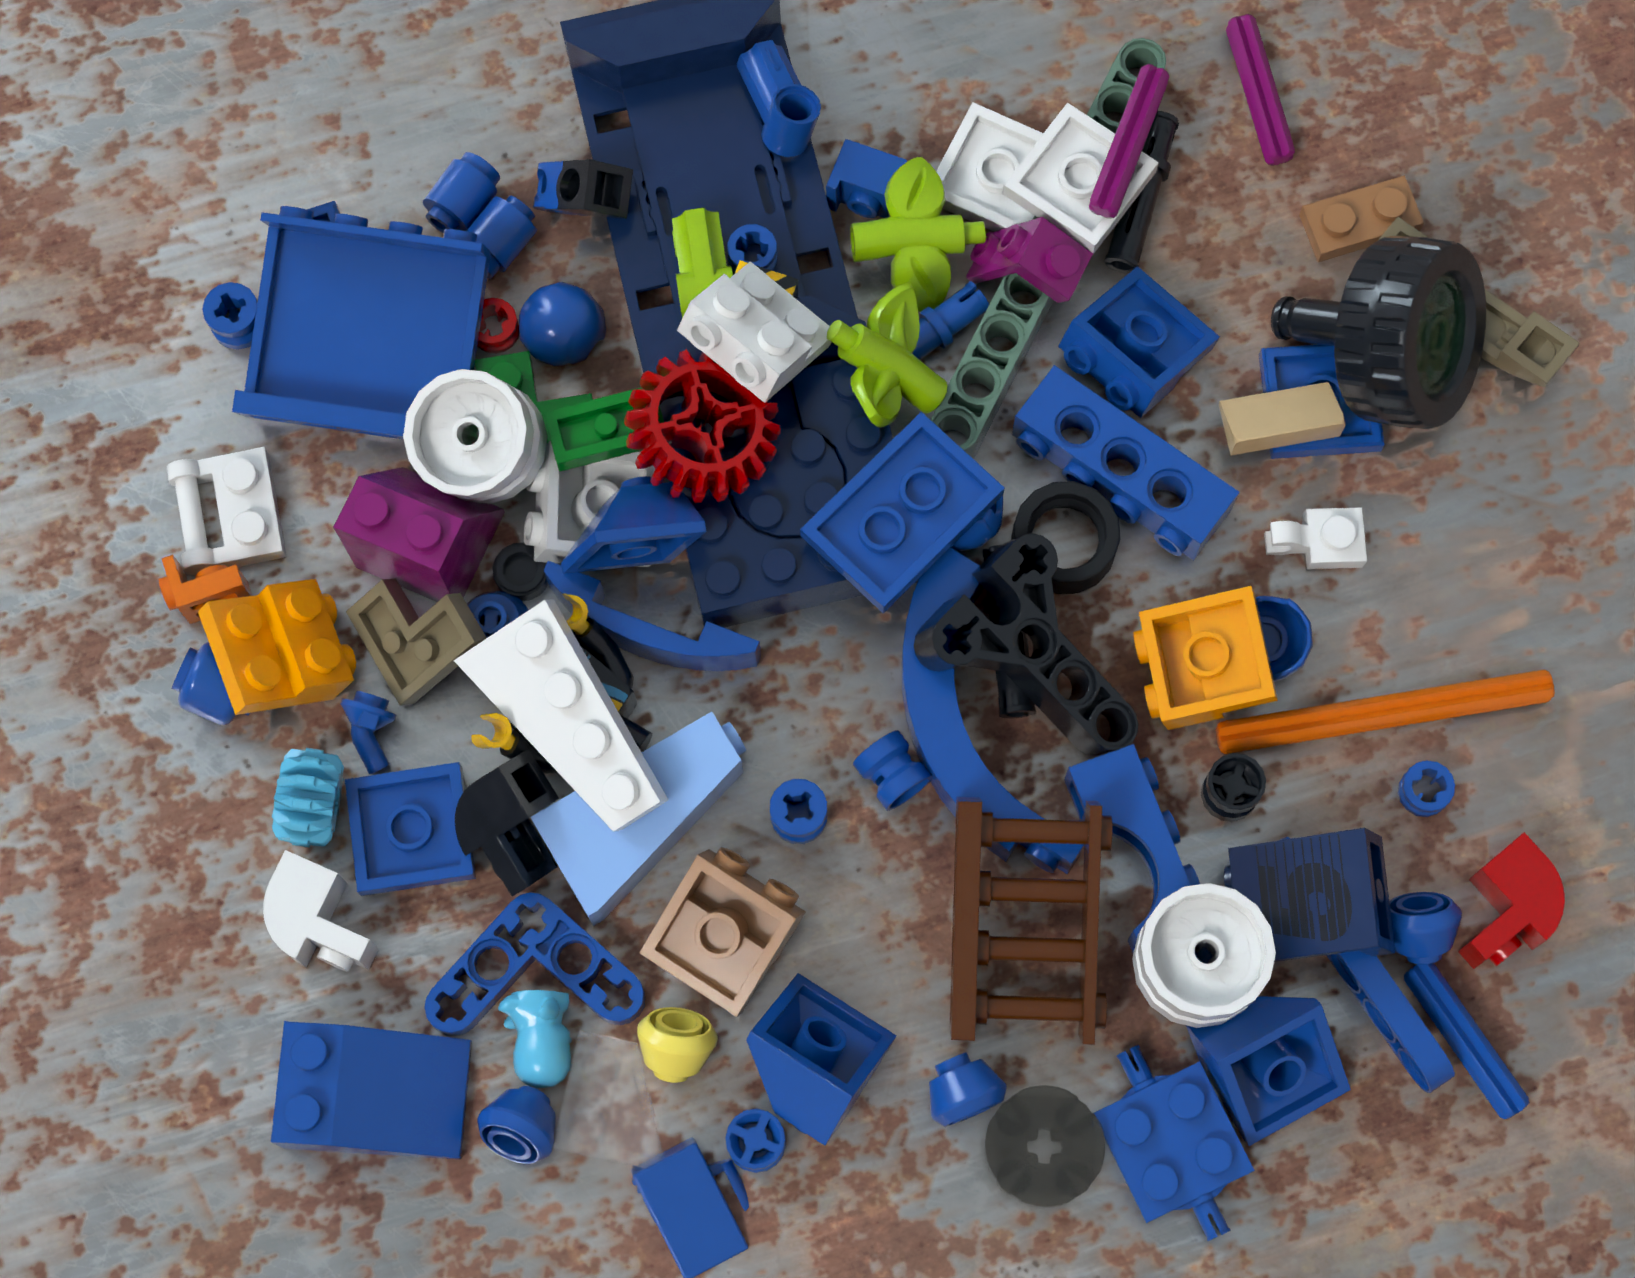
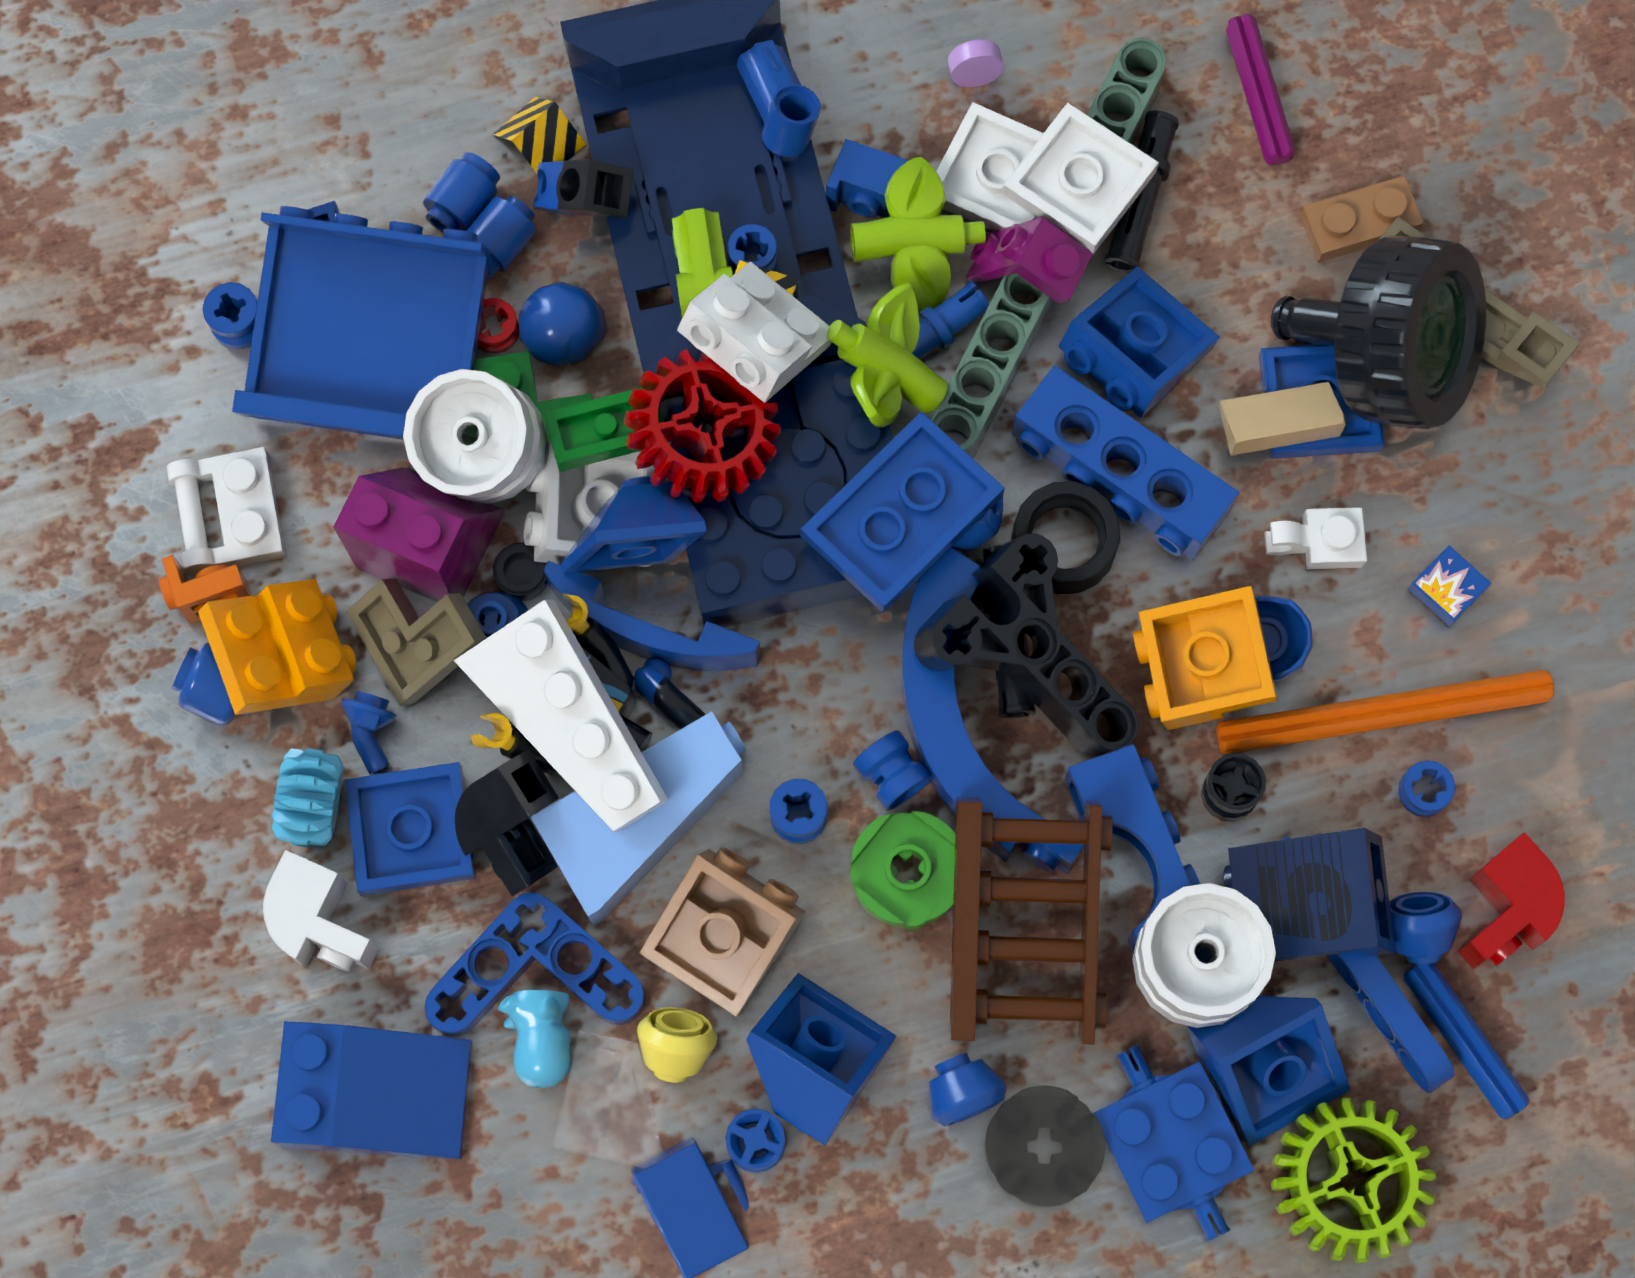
(519, 1125): blue cone -> none
(542, 133): none -> sticker
(654, 684): none -> arm
(873, 872): none -> bright green plate
(975, 63): none -> lavender tile
(1128, 141): magenta axle -> none
(1343, 1153): none -> lime gear
(1449, 585): none -> tile

